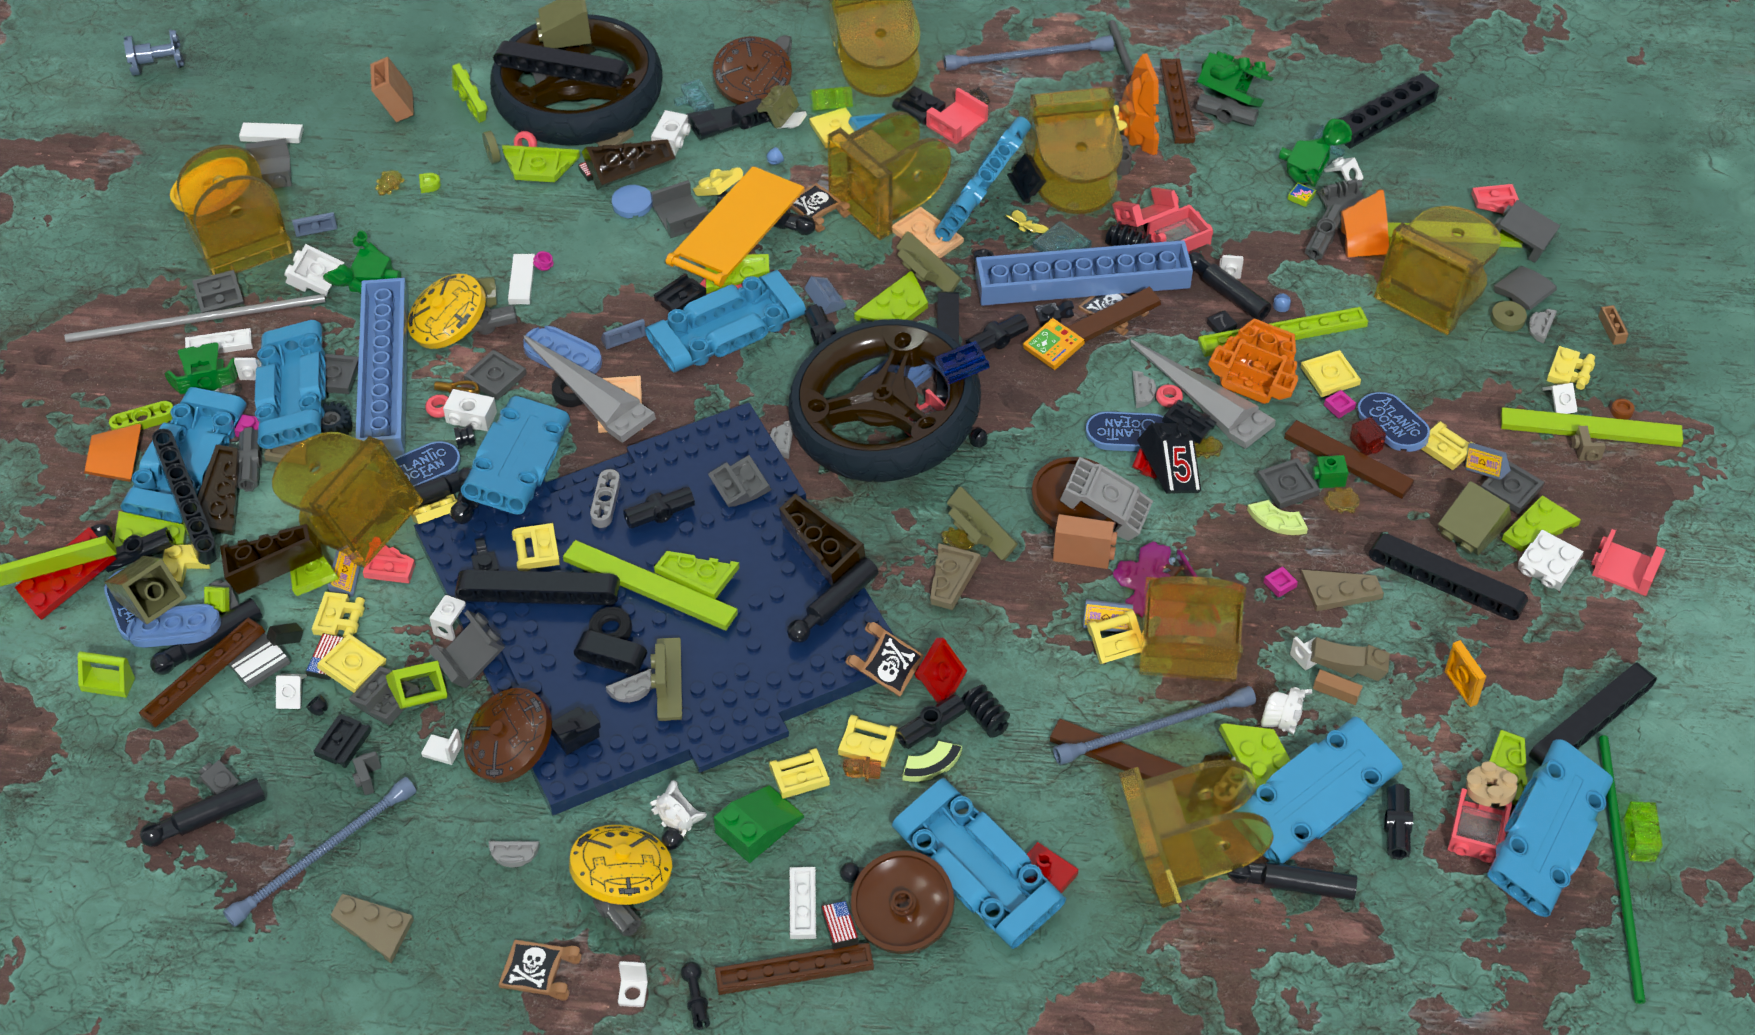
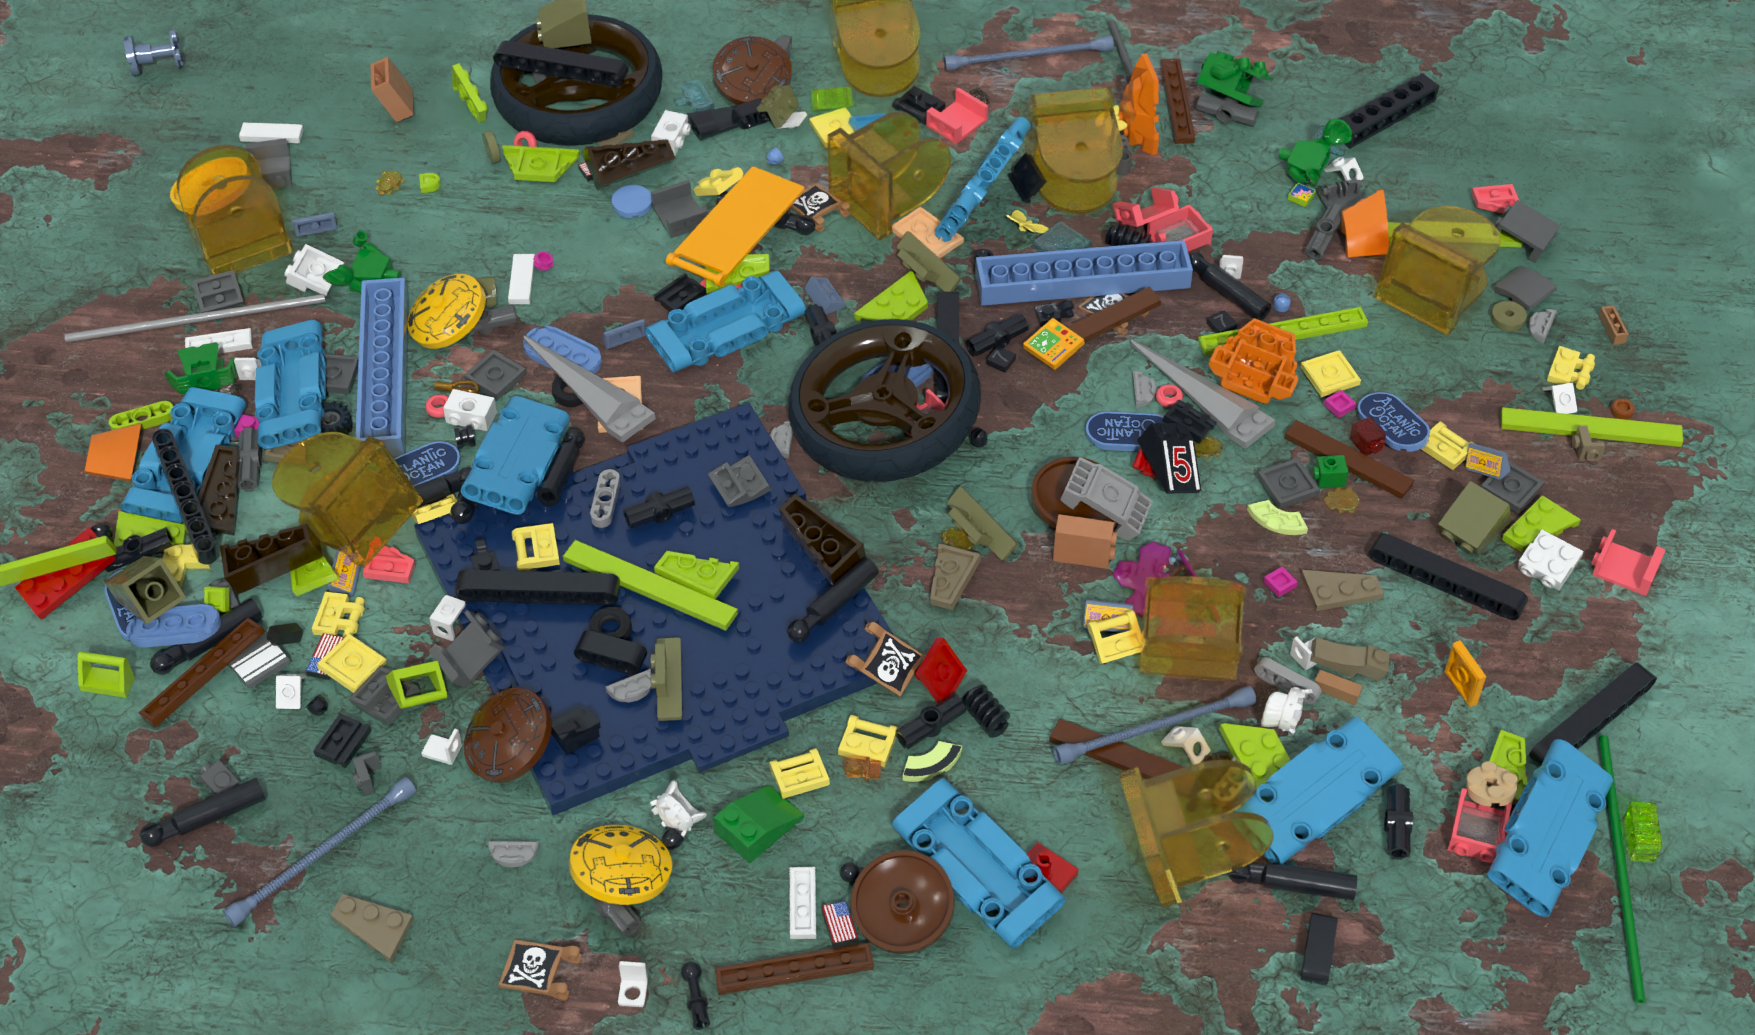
(561, 467): none -> black piece
(962, 362): clear blue plate -> none
(1001, 359): none -> black tile
(1186, 738): none -> white bracket
(1277, 674): none -> light grey beam
(1319, 949): none -> black beam

